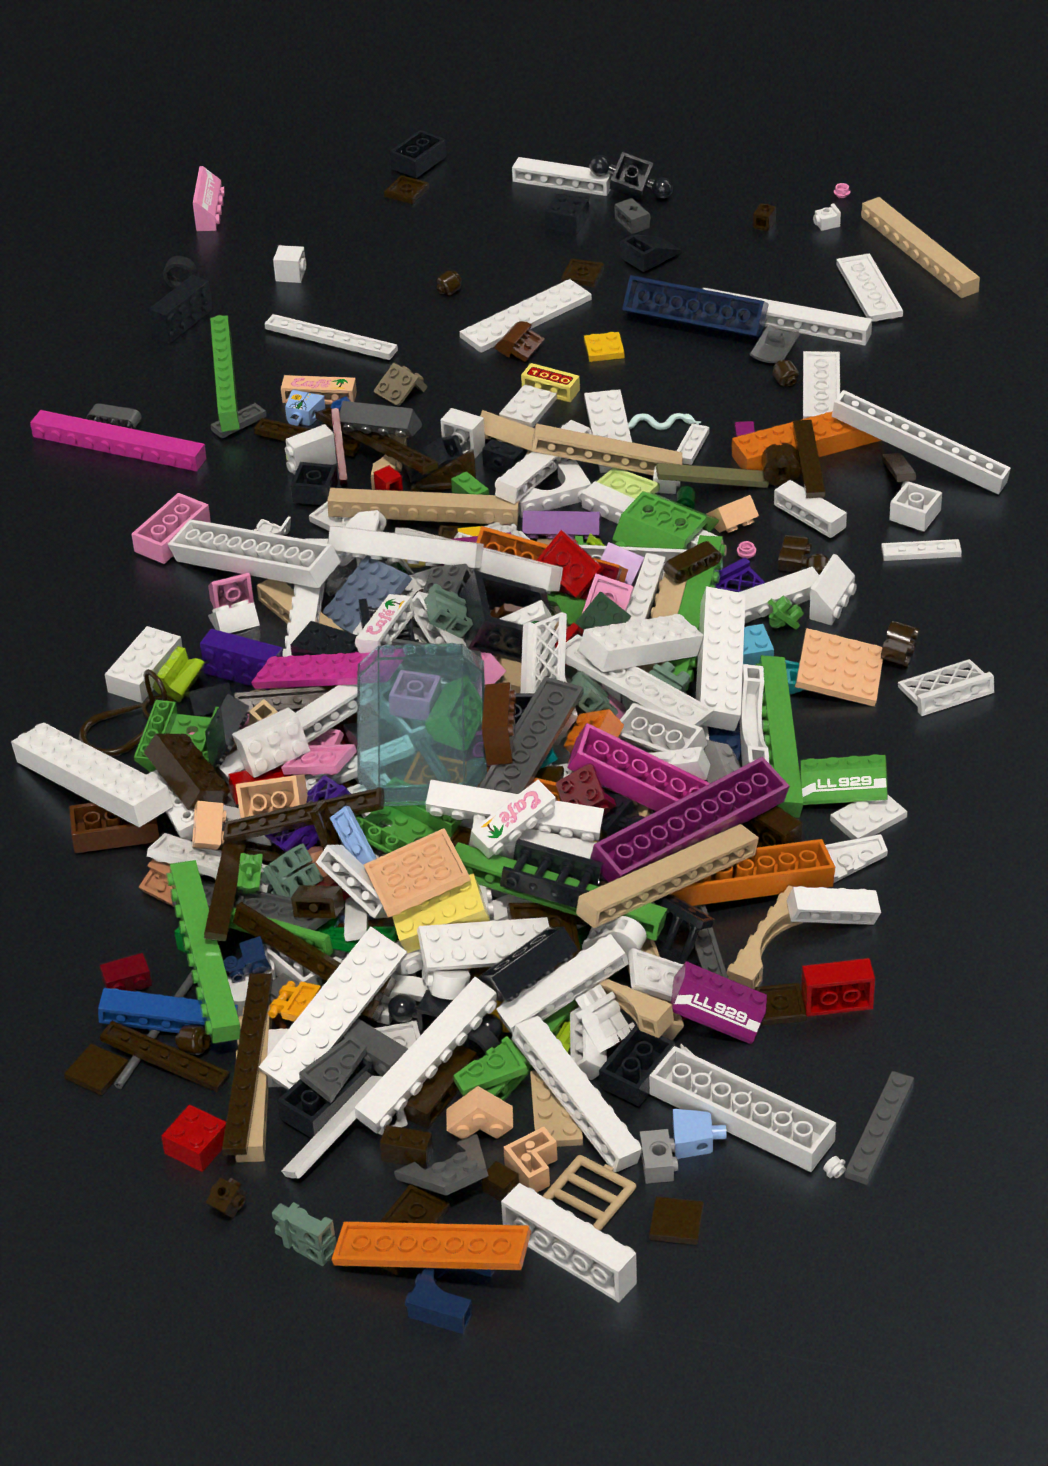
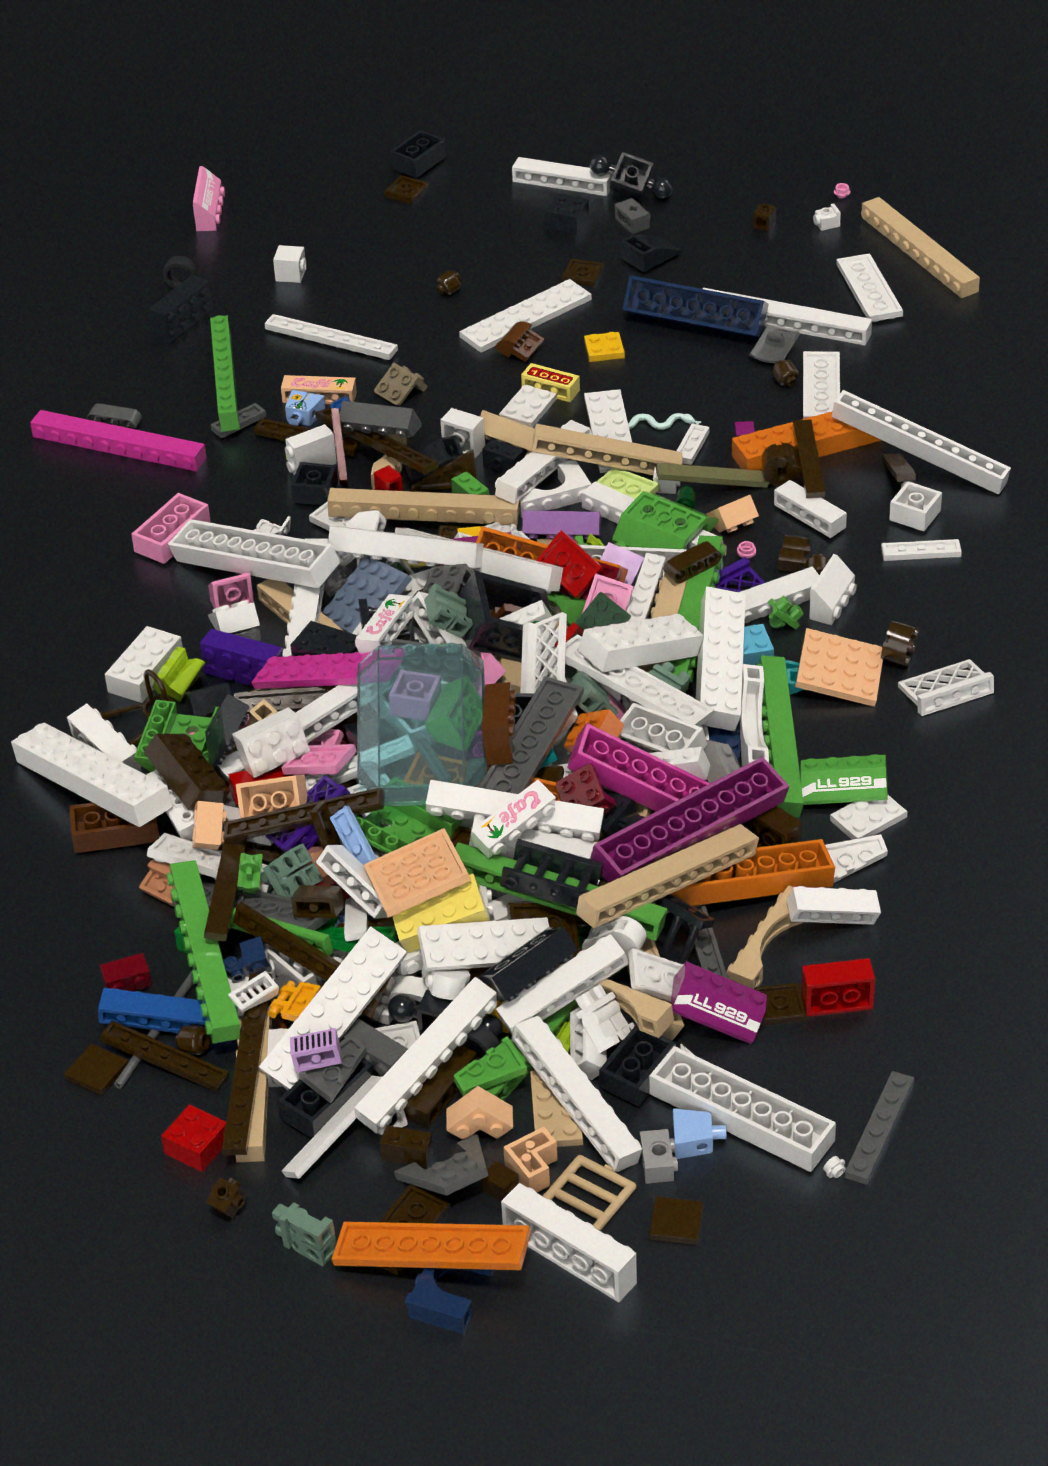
(90, 728): none -> white brick
(262, 979): none -> white slope
(315, 1050): none -> lavender brick

